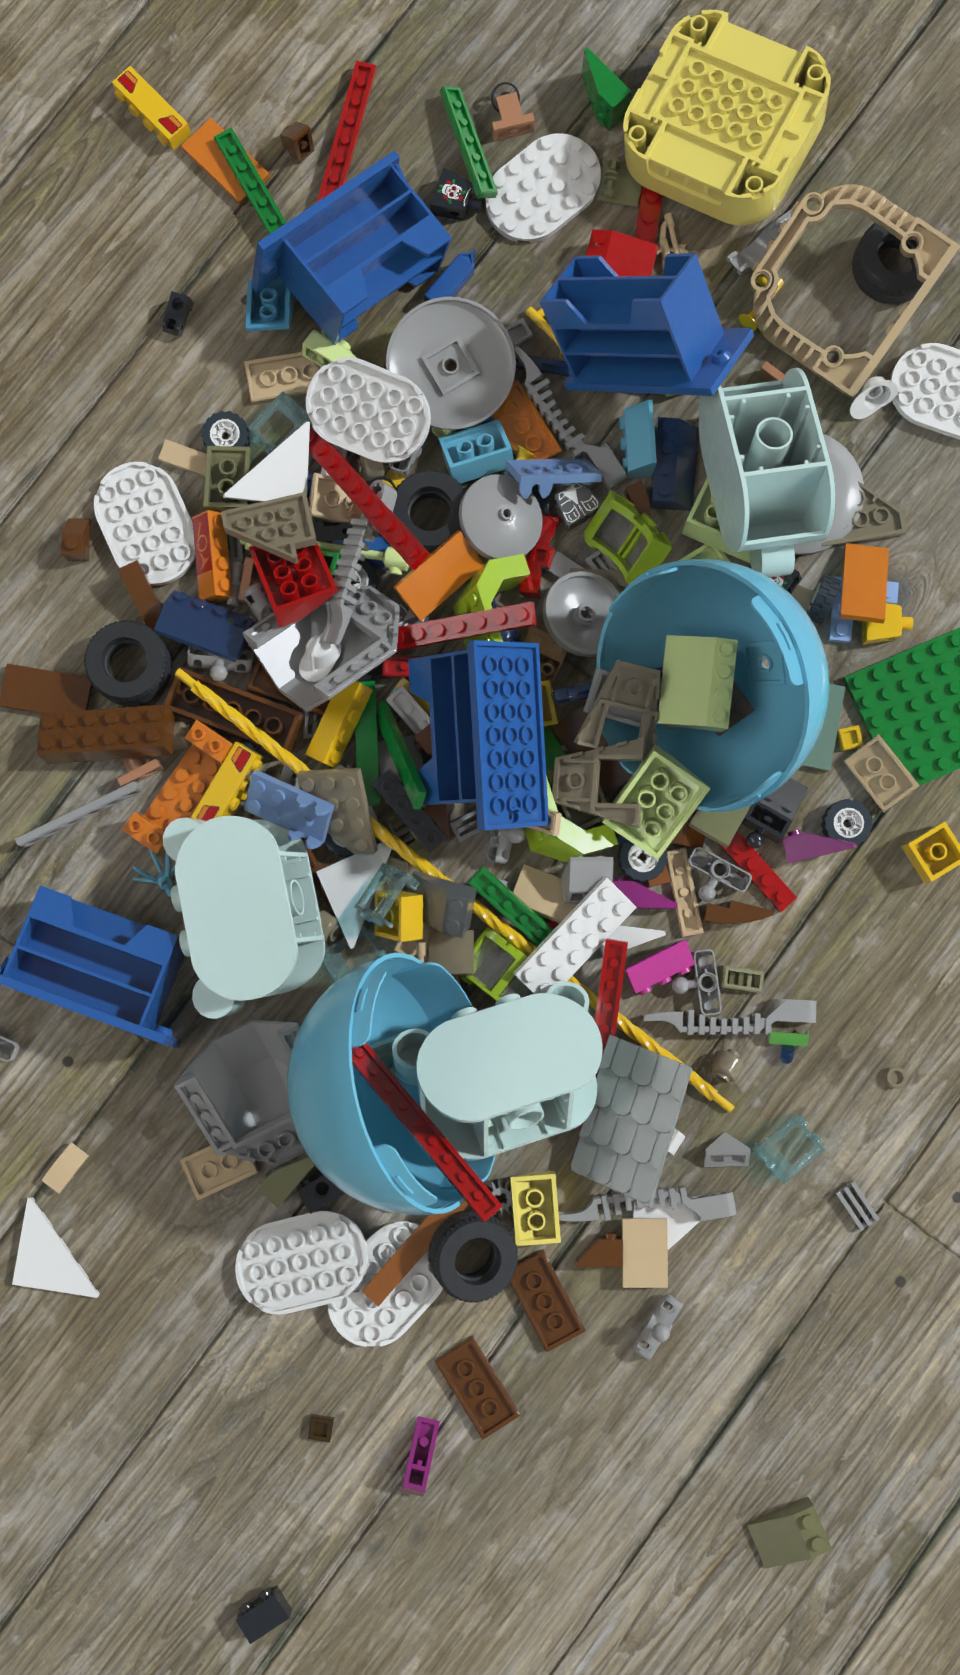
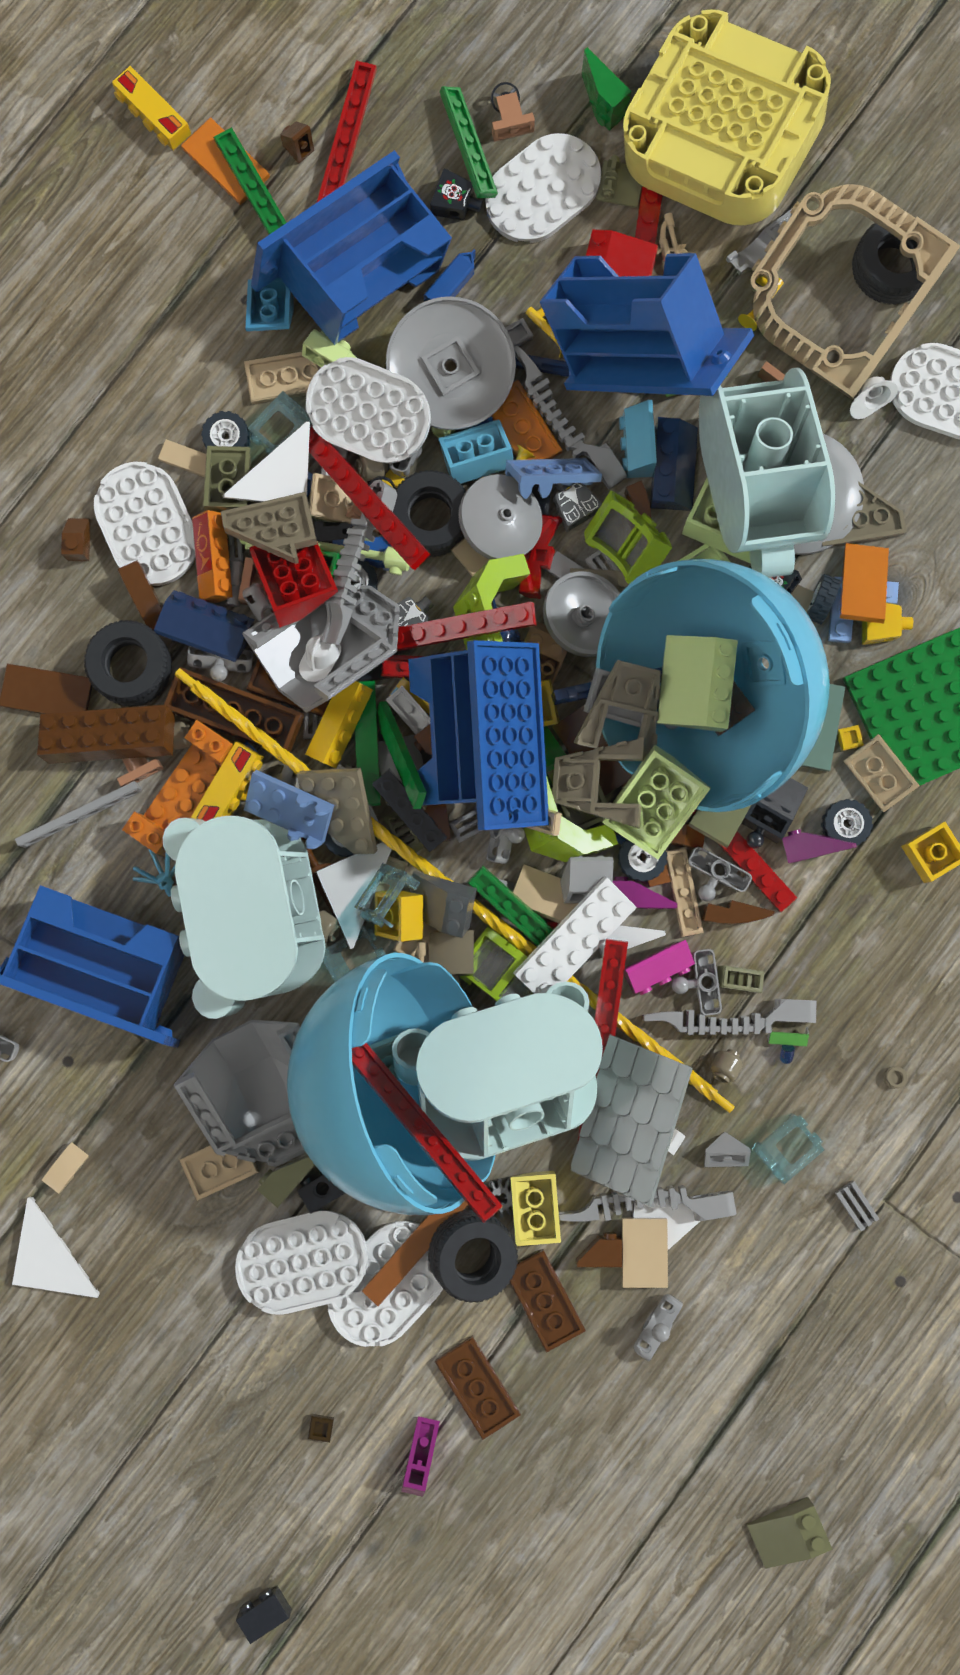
(177, 313): black leg -> none
(439, 575): orange tile -> none

